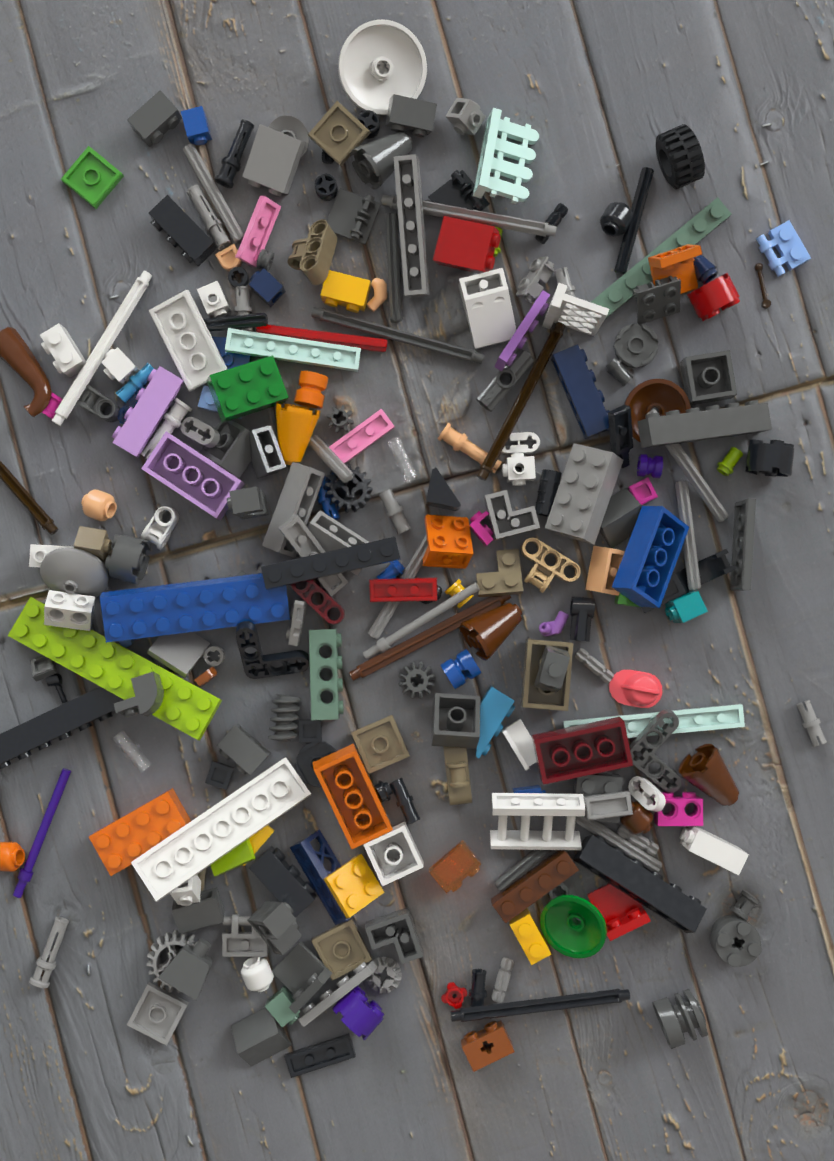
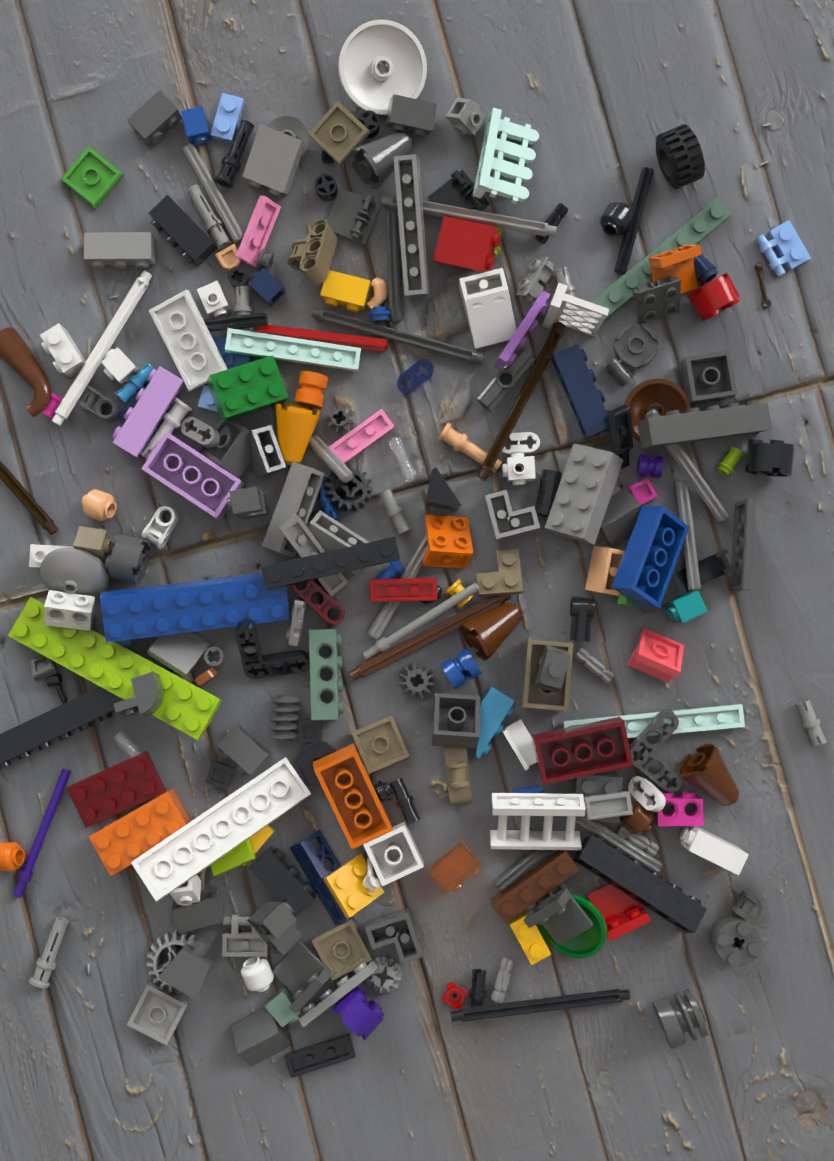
(116, 789): none -> dark red plate
(119, 249): none -> light grey brick
(227, 118): none -> light blue plate
(370, 881): none -> white hand
(379, 314): none -> blue plate
(418, 381): none -> clear blue beam
(478, 1053): dark orange brick -> none
(482, 532): dark pink bracket -> none
(542, 570): tan piece -> none
(554, 627): medium lavender arm -> none
(559, 916): none -> dark grey bracket
(635, 688): coral piece -> none
(657, 656): none -> coral bracket

